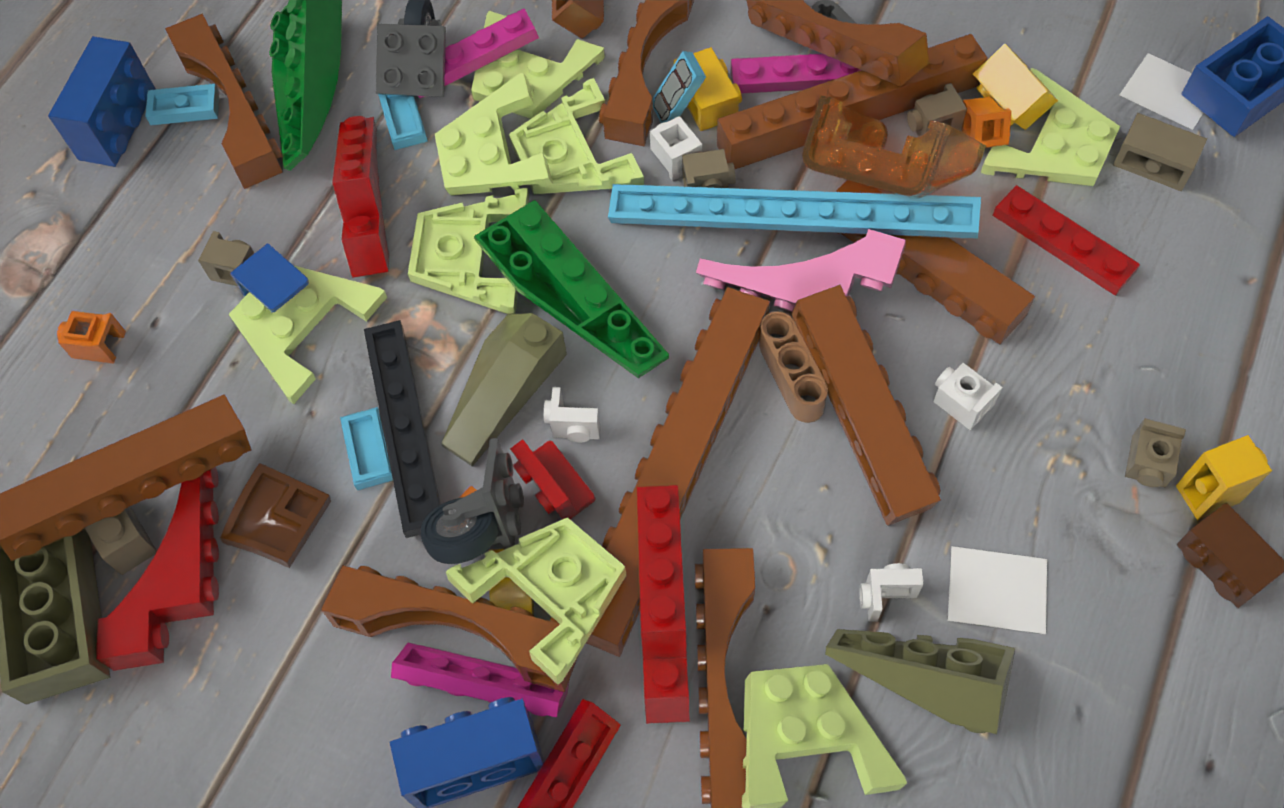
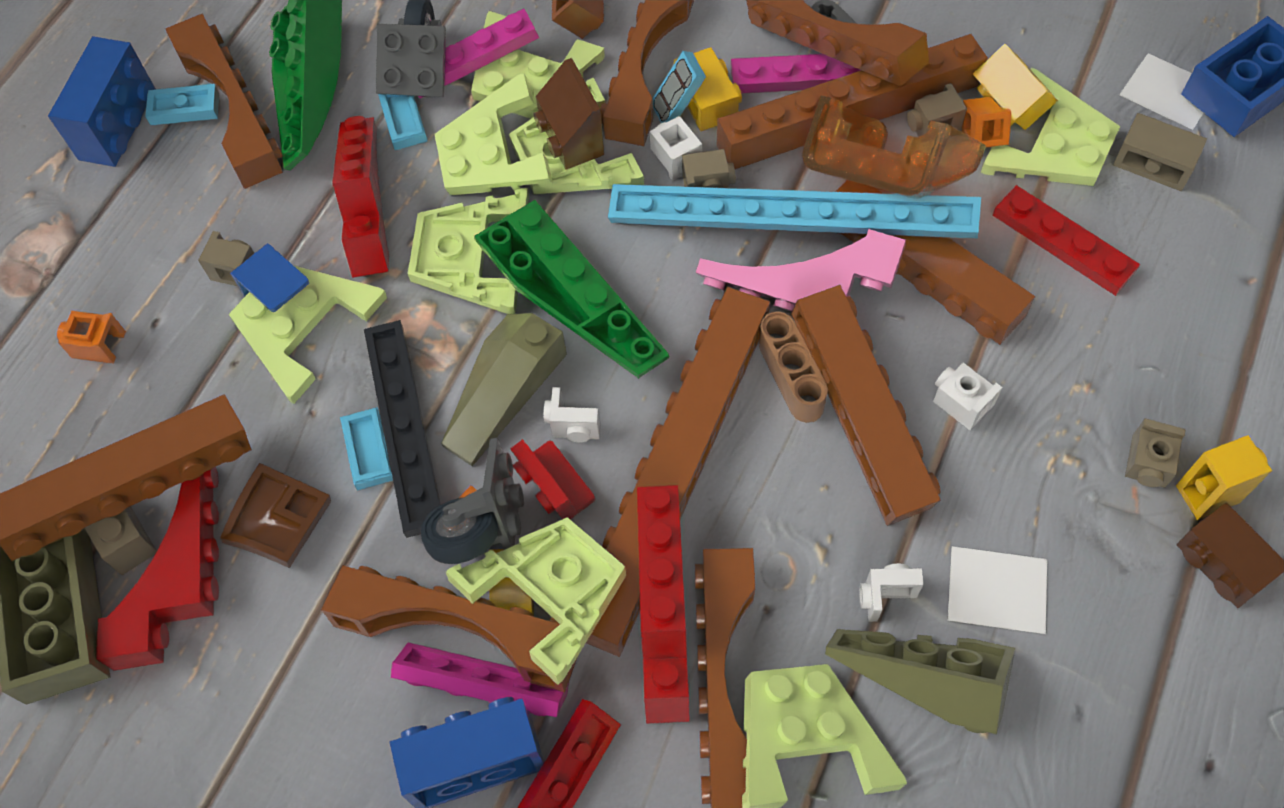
(570, 117): none -> reddish brown slope

